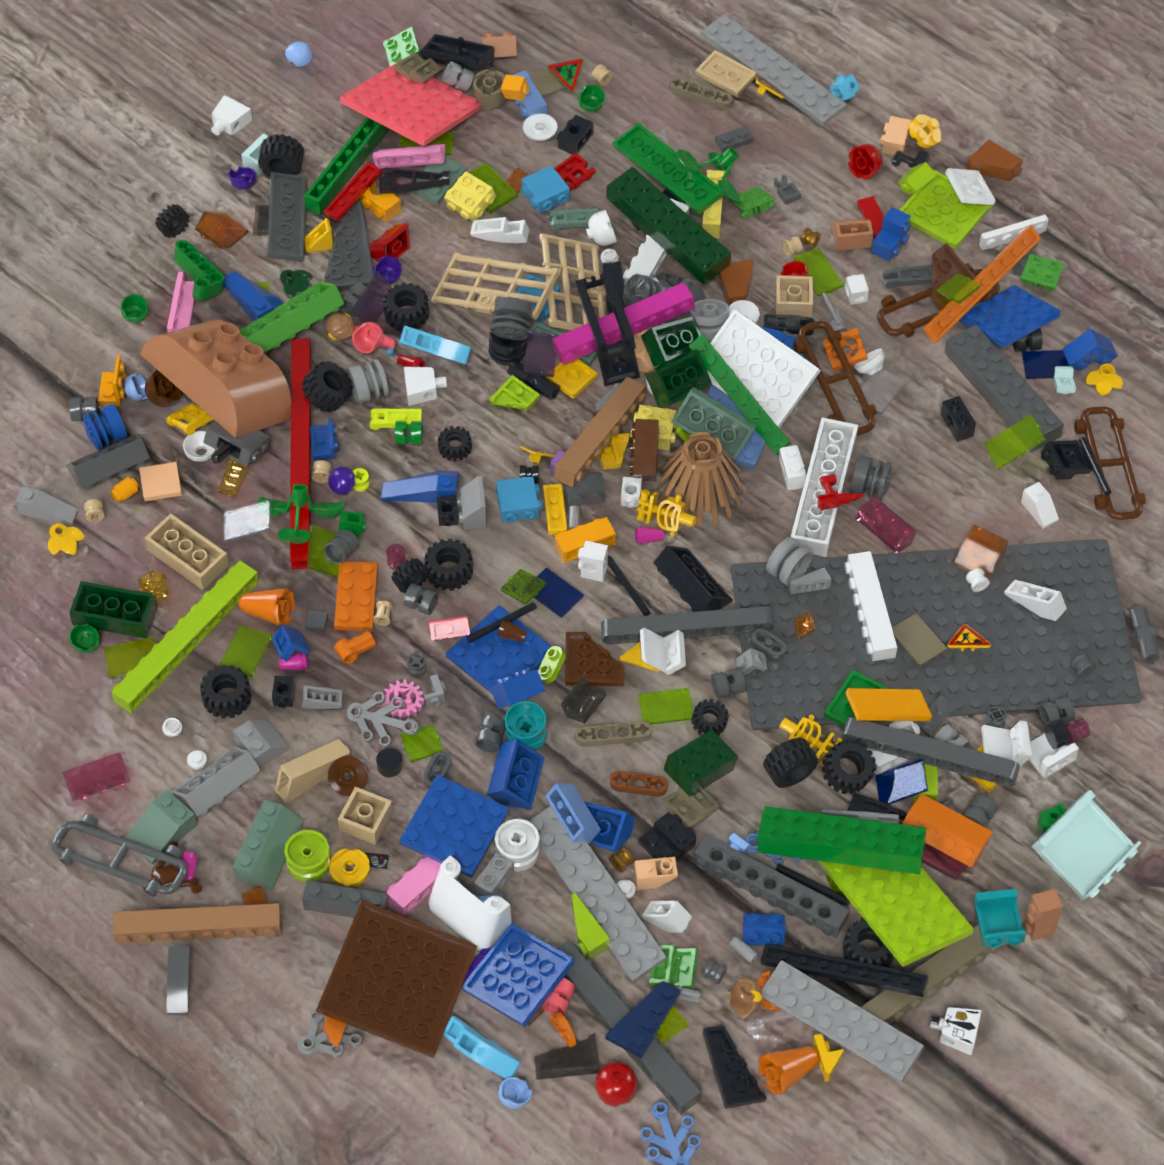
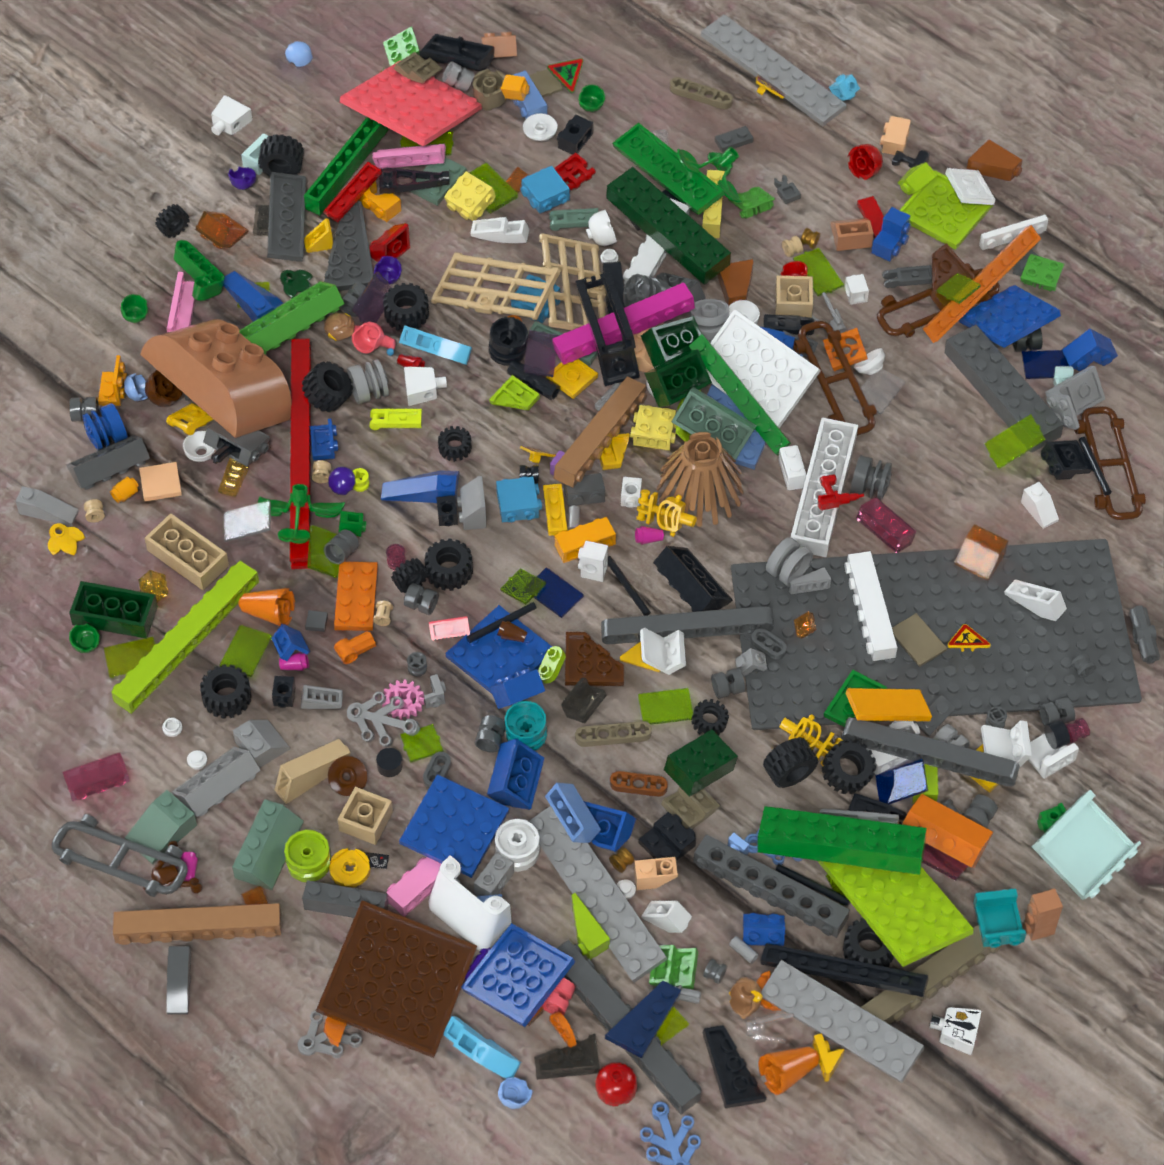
(415, 433): green wheel -> none
(512, 318): dark grey wheel -> none
(602, 75): tan wheel -> none
(645, 449): reddish brown brick -> none
(725, 73): tan plate -> none
(930, 125): yellow plate -> none
(958, 419): black brick -> none
(977, 580): white wheel -> none
(1075, 396): none -> light grey bracket
(1103, 381): yellow plate -> none

